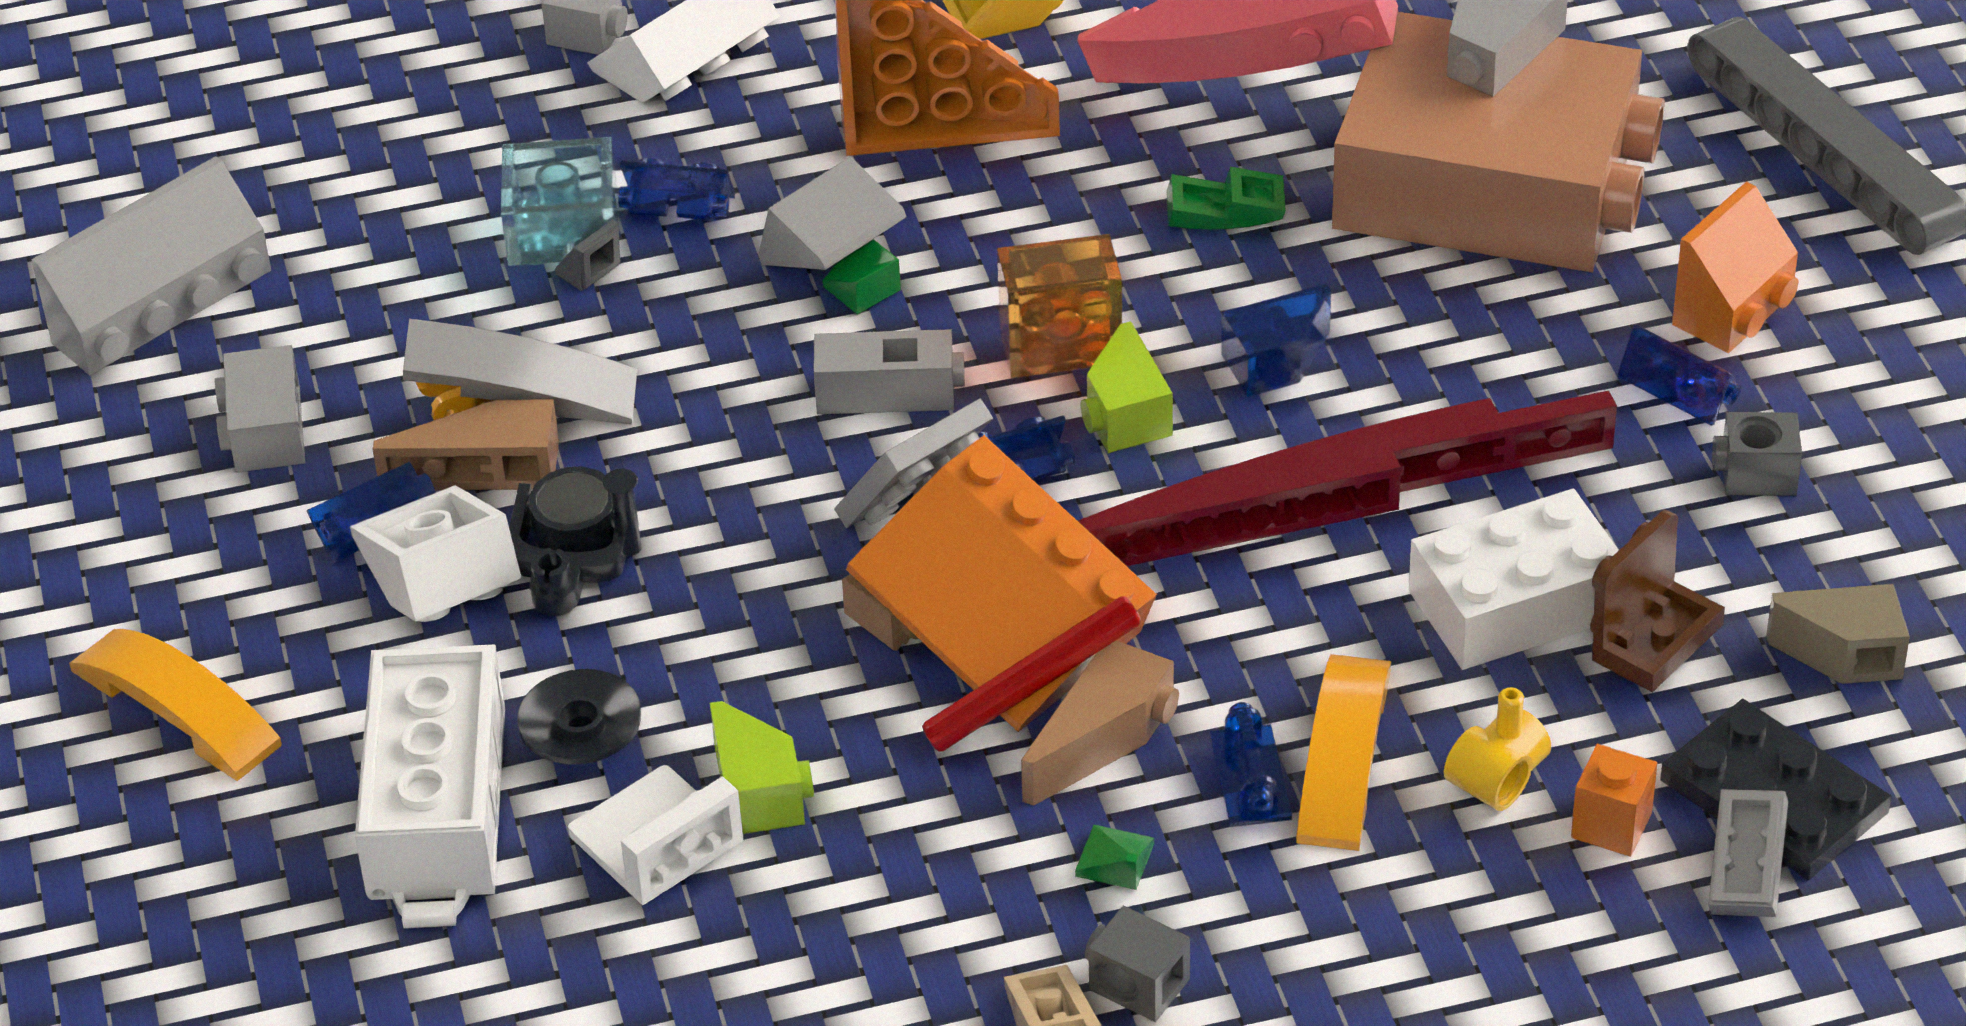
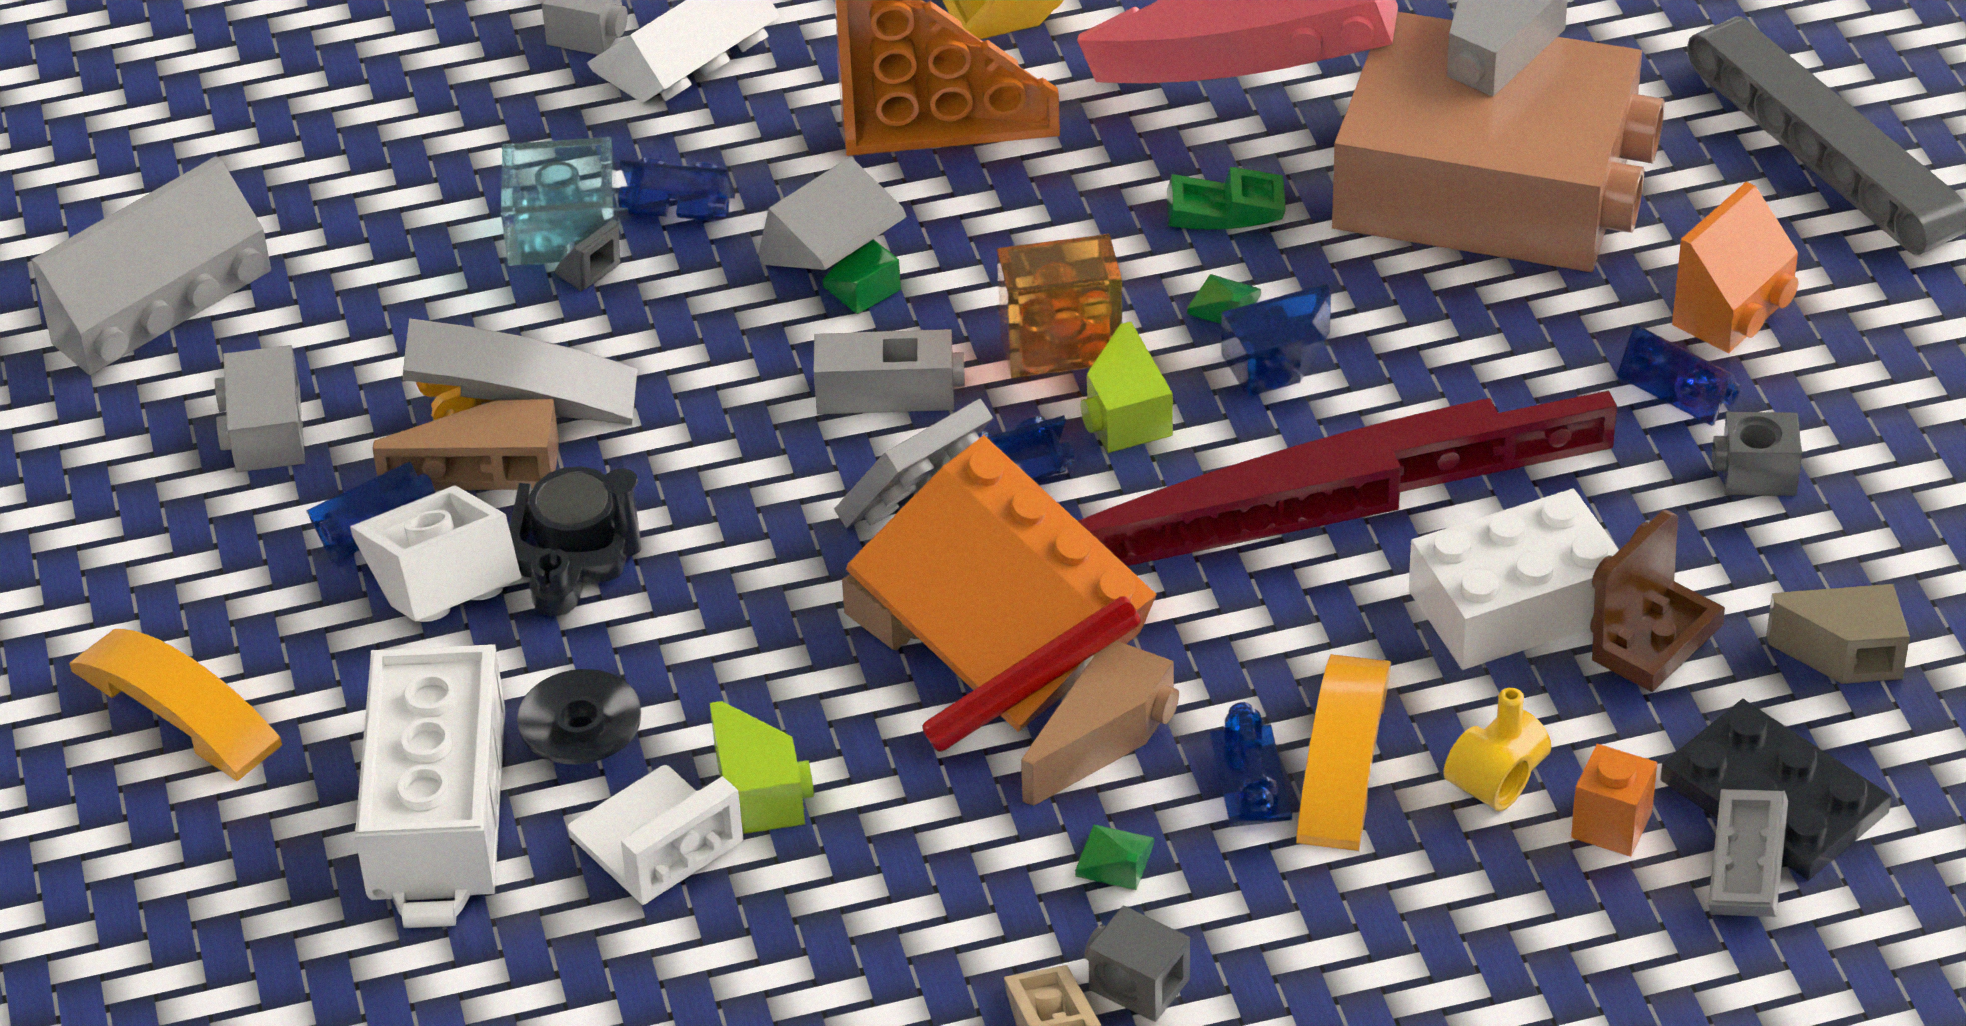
(1219, 296): none -> green slope

